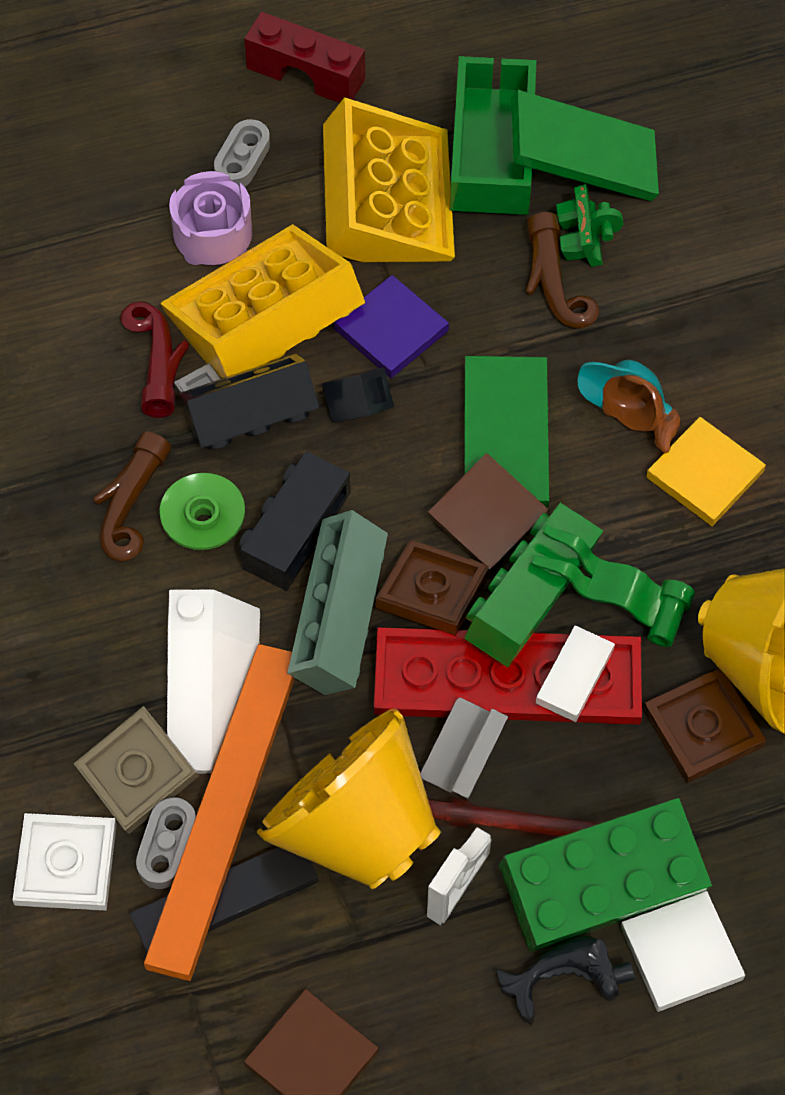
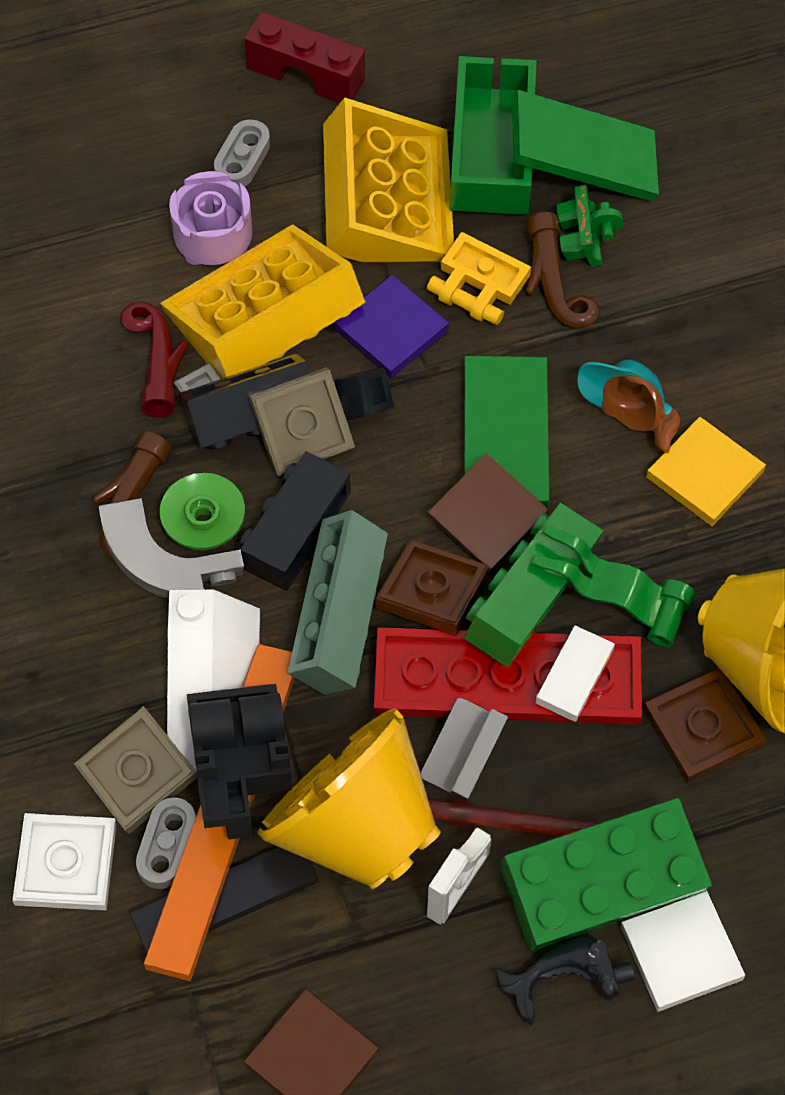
(153, 567): none -> light grey arch
(238, 752): none -> black plate
(301, 418): none -> dark tan tile
(483, 268): none -> yellow plate

